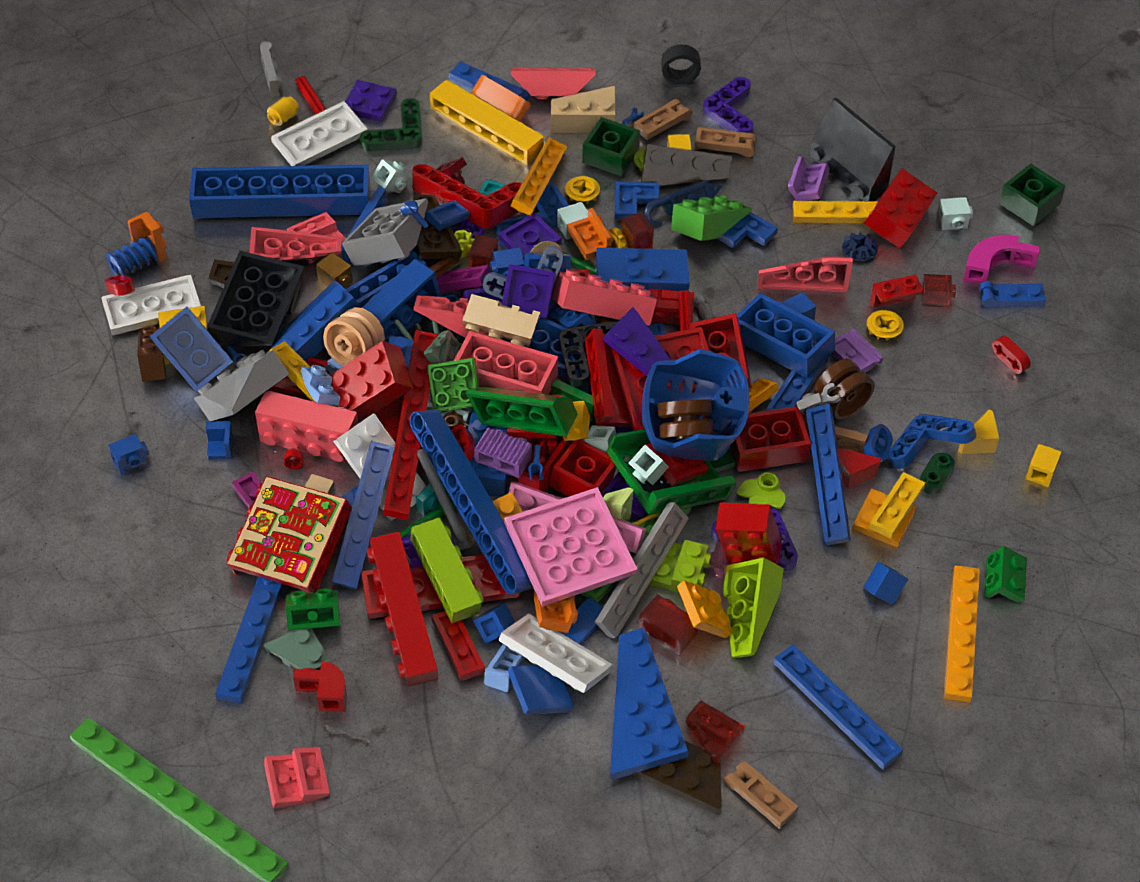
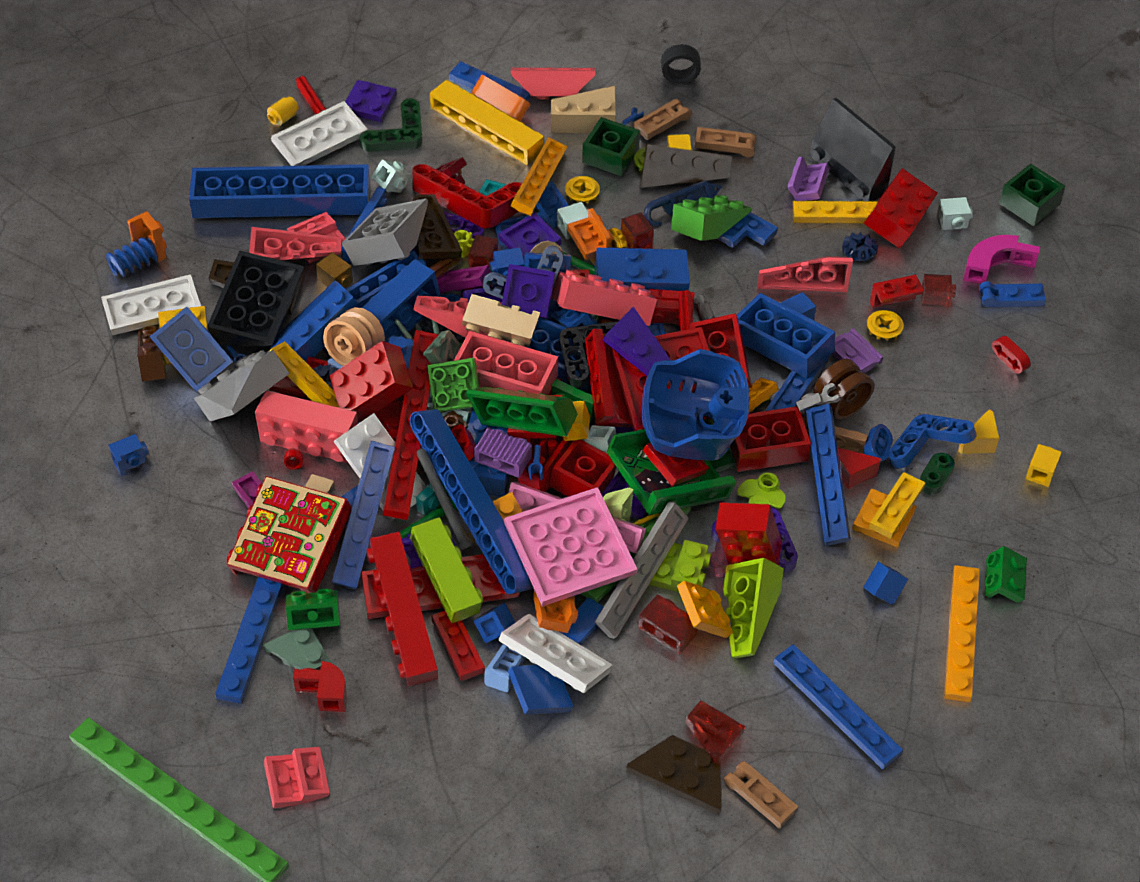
(119, 285): red beam -> none
(219, 440): blue panel -> none
(270, 68): light grey plate -> none
(319, 385): light blue slope -> none
(412, 208): blue hand -> none
(447, 215): blue tile -> none
(633, 193): blue plate -> none
(644, 719): blue wing -> none
(648, 465): light aqua brick -> none
(685, 418): reddish brown wheel -> none
(717, 107): dark purple beam -> none

